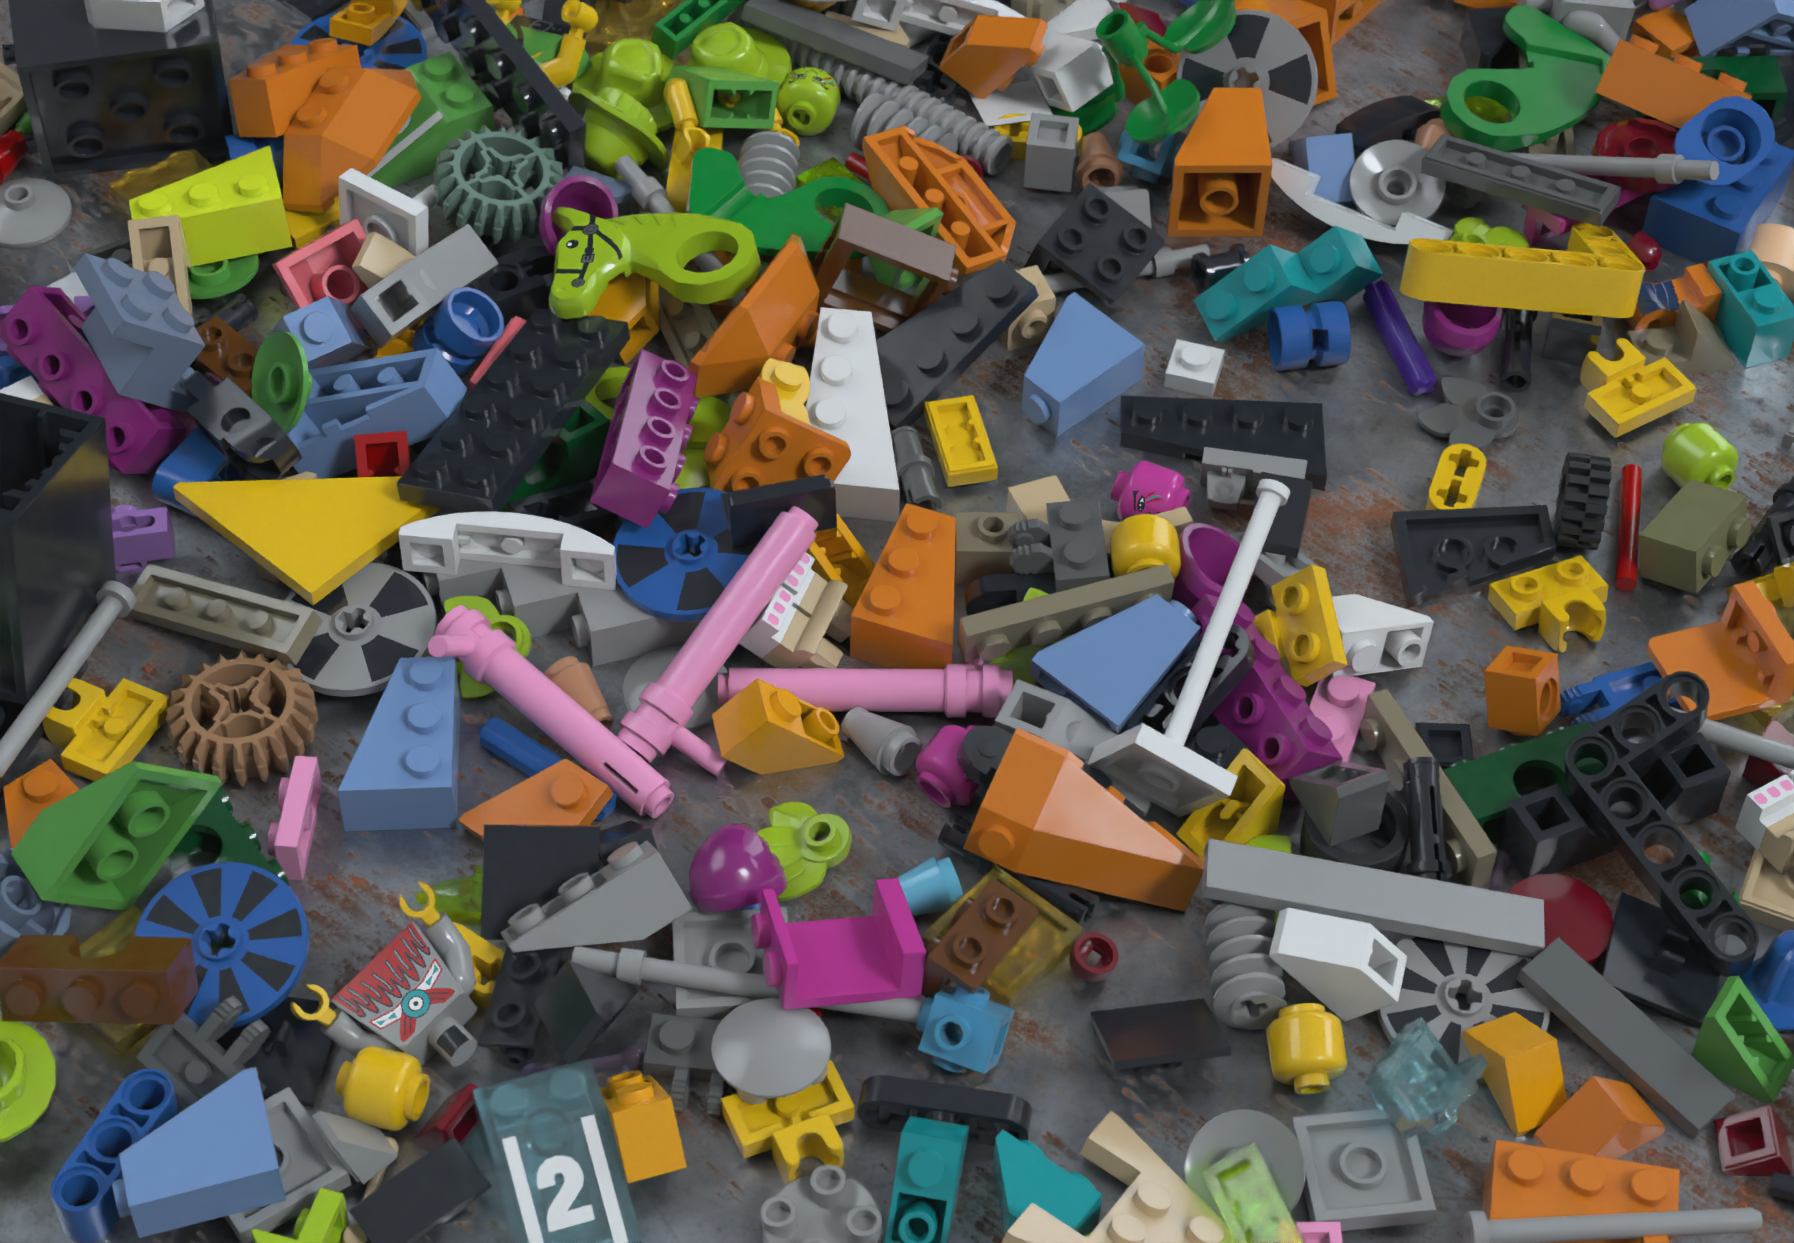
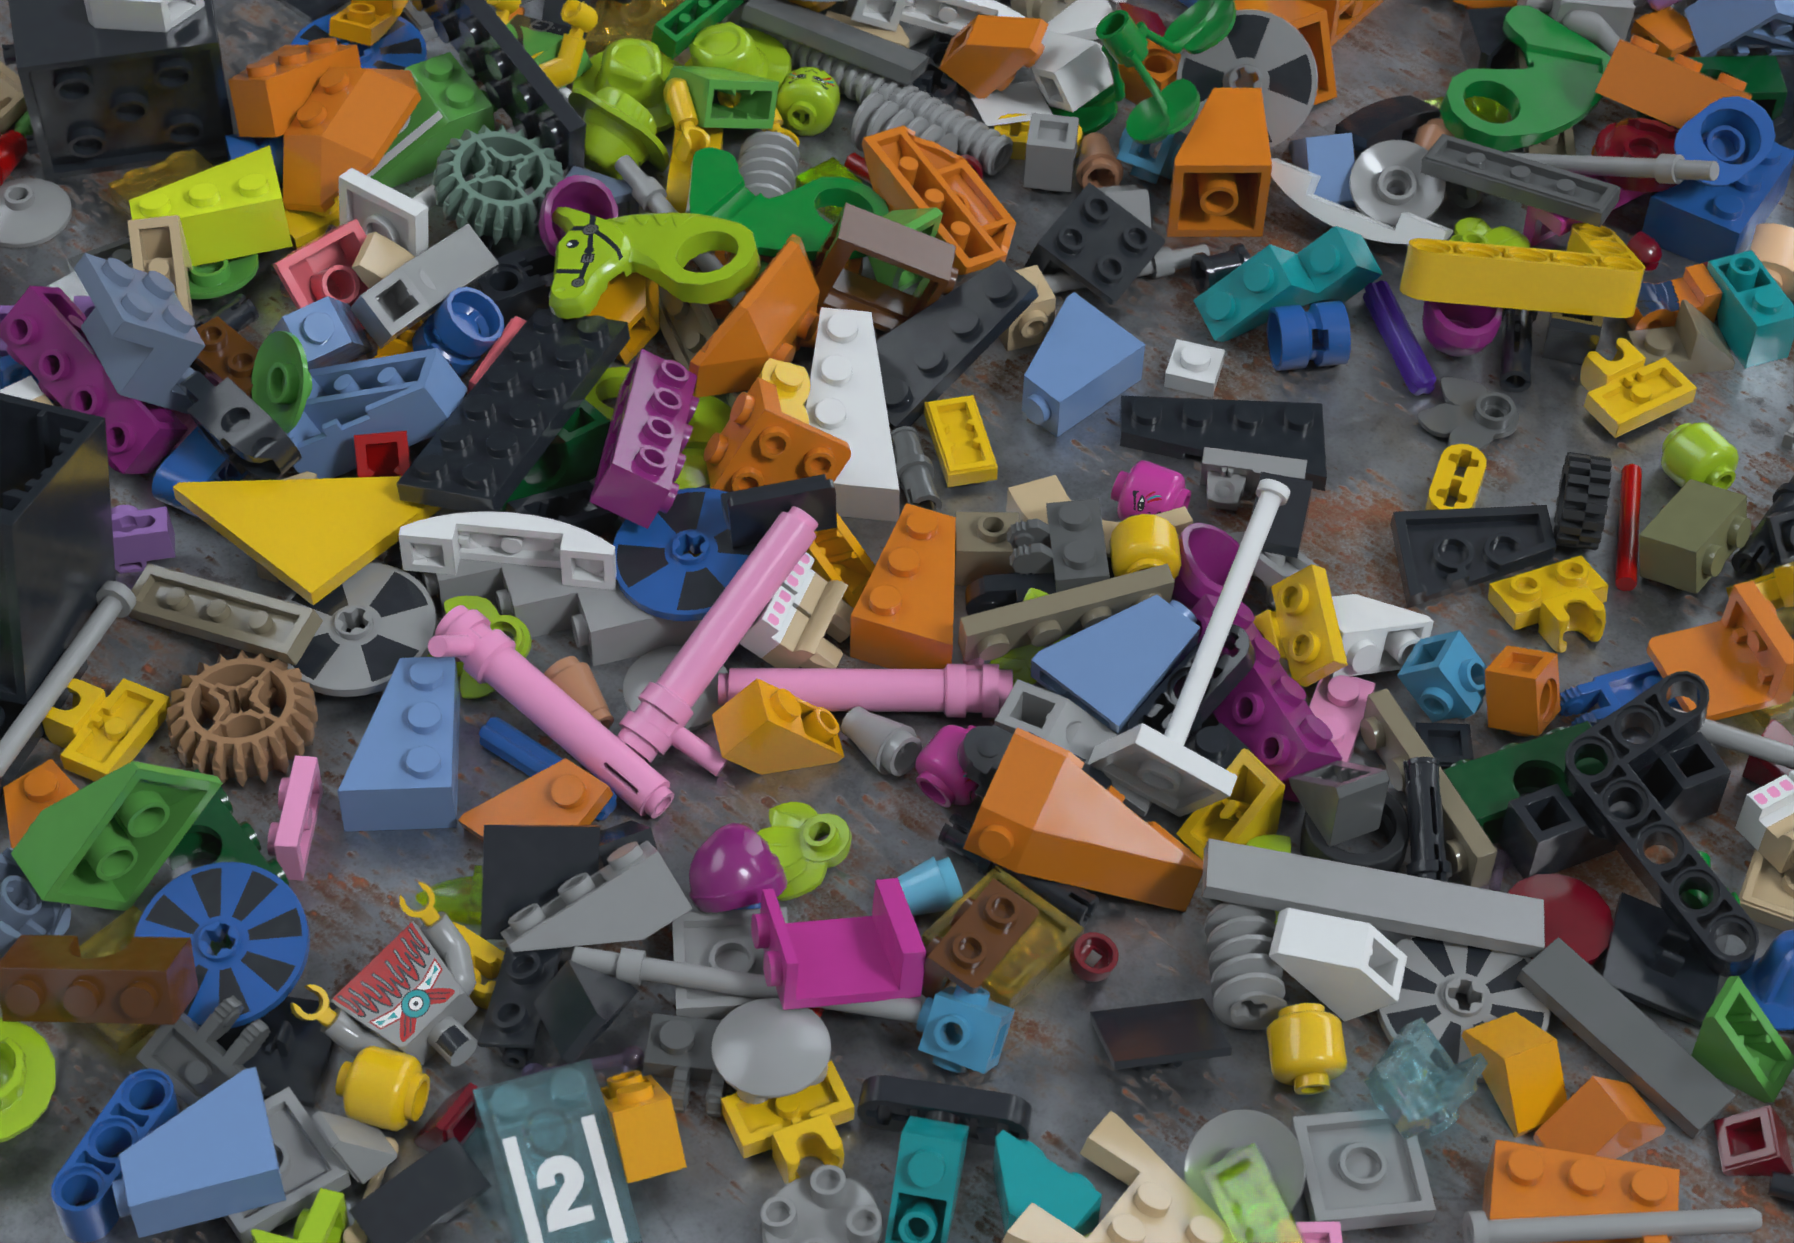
(1445, 676): none -> dark azure brick

